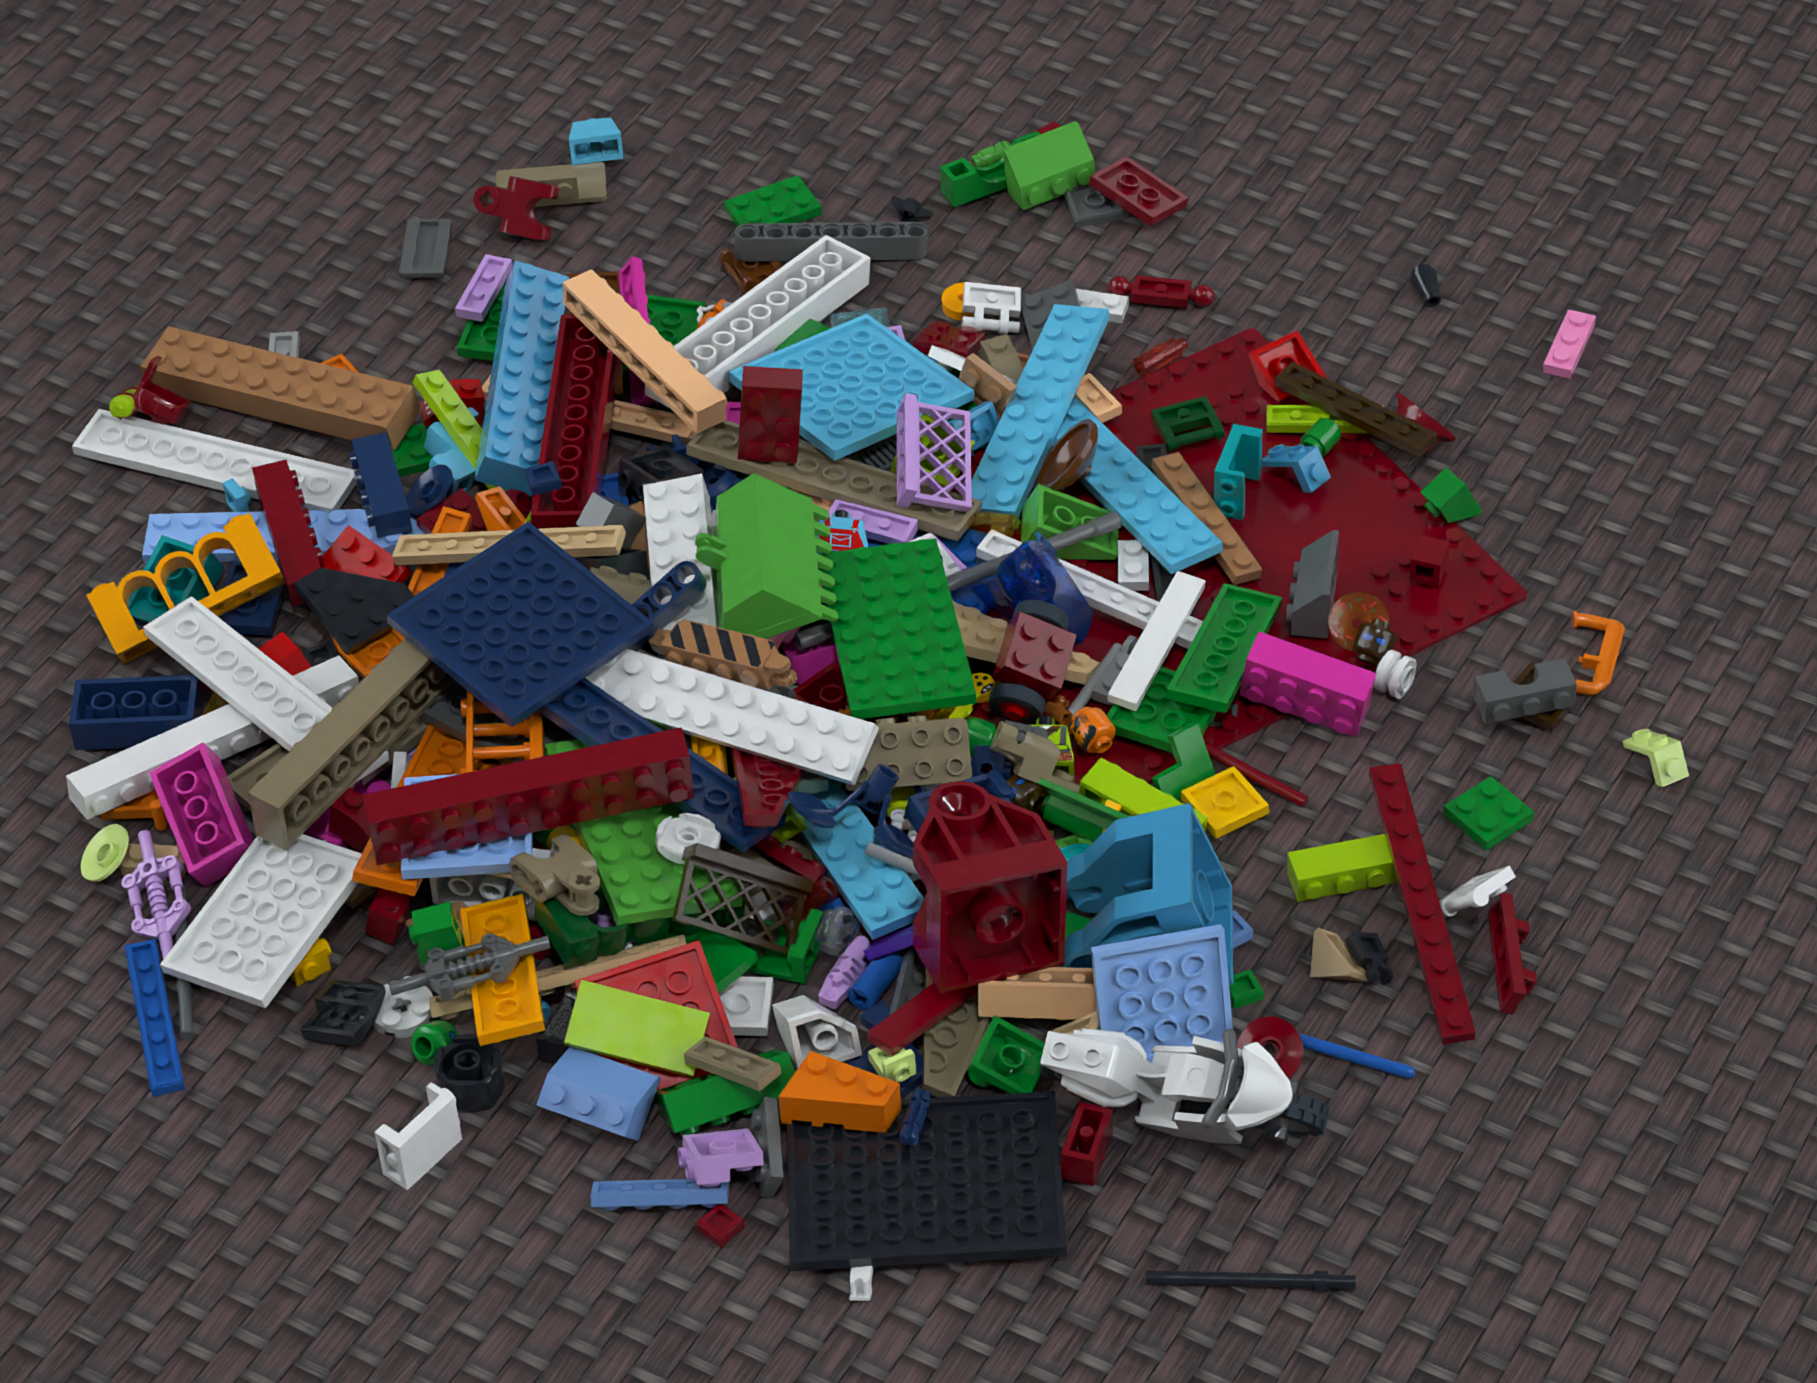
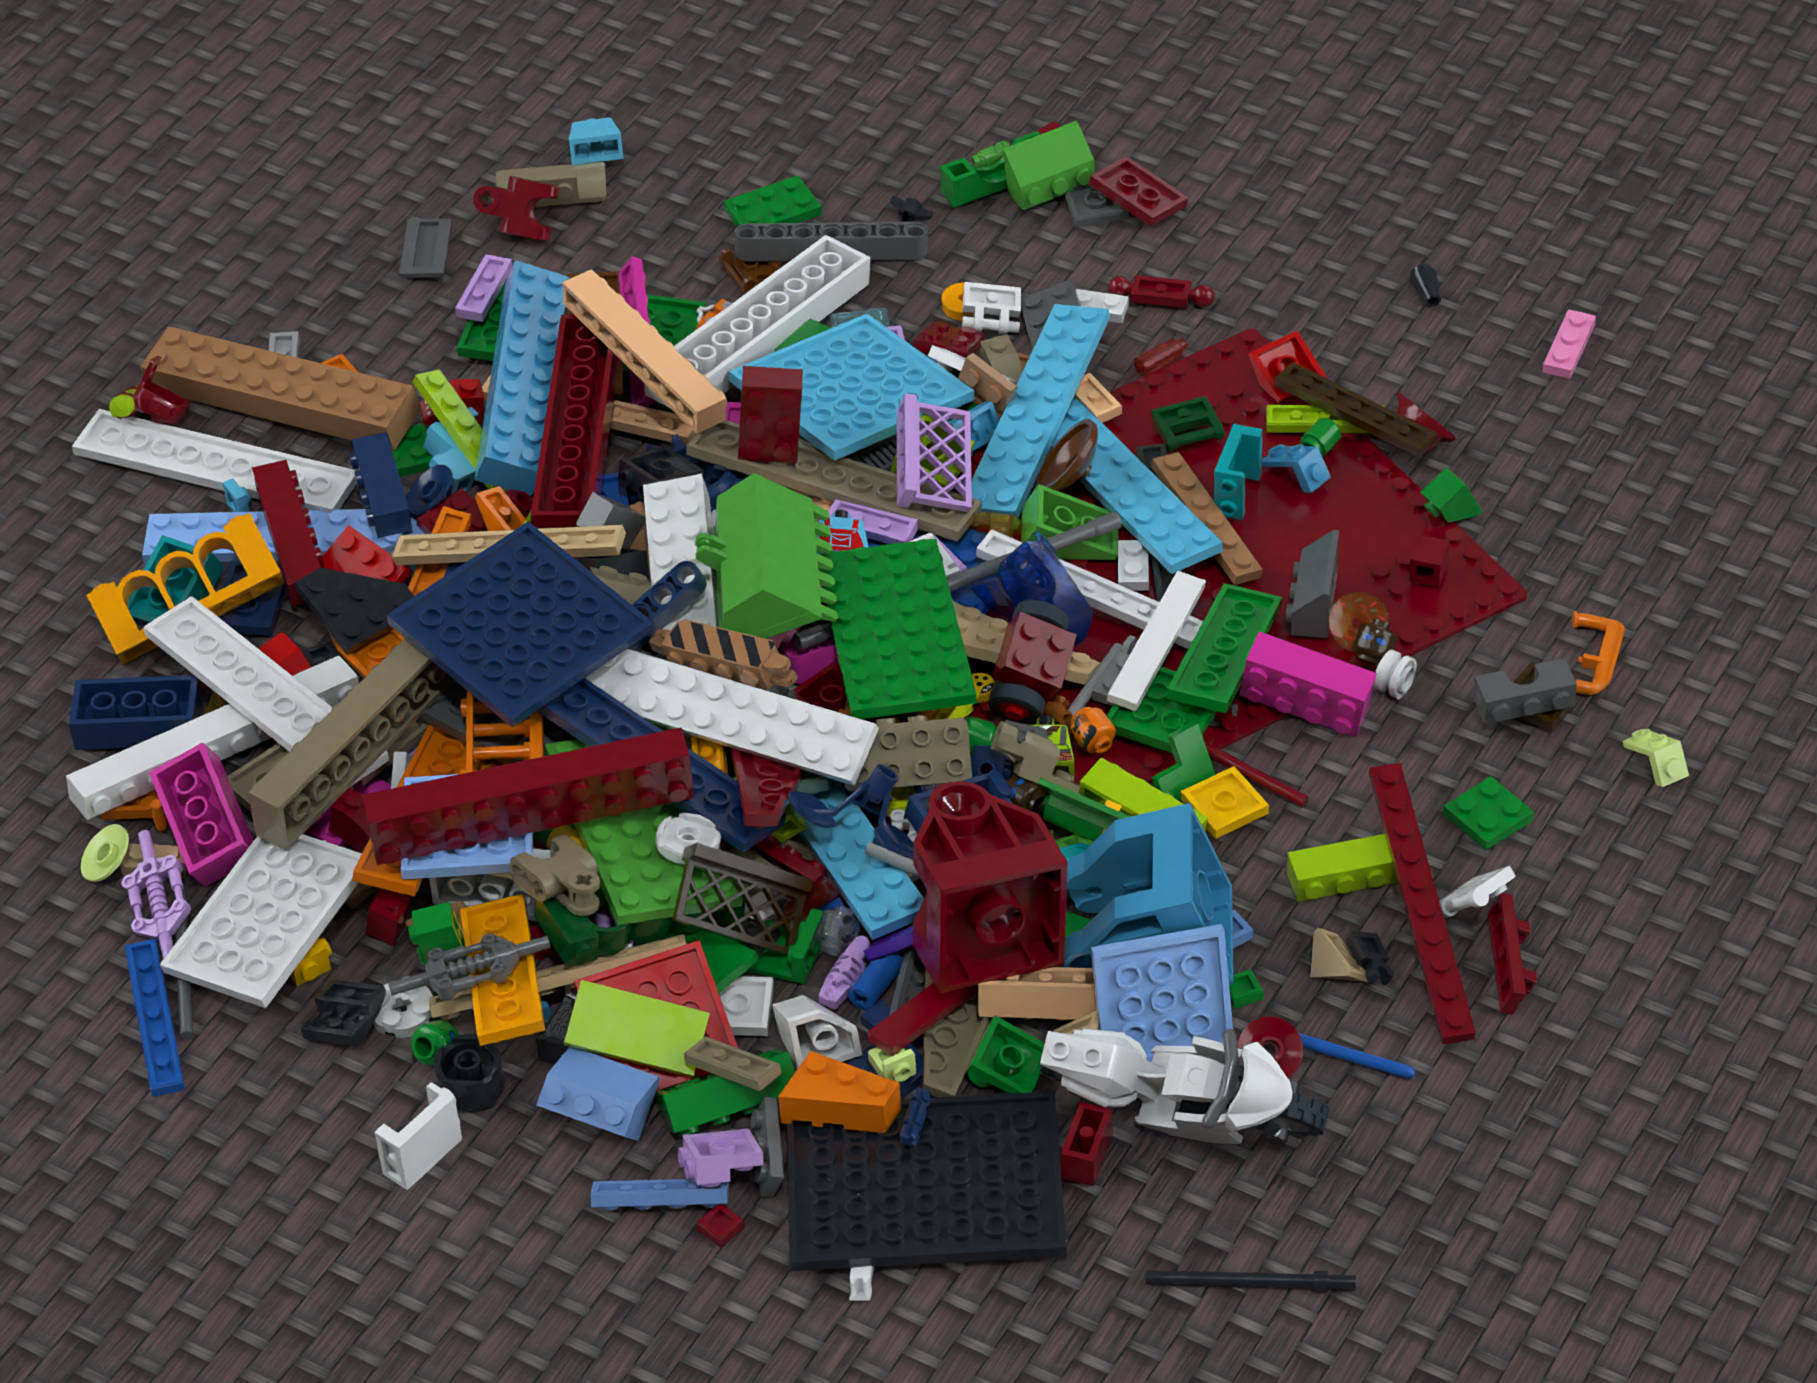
(543, 478): dark blue tile -> none

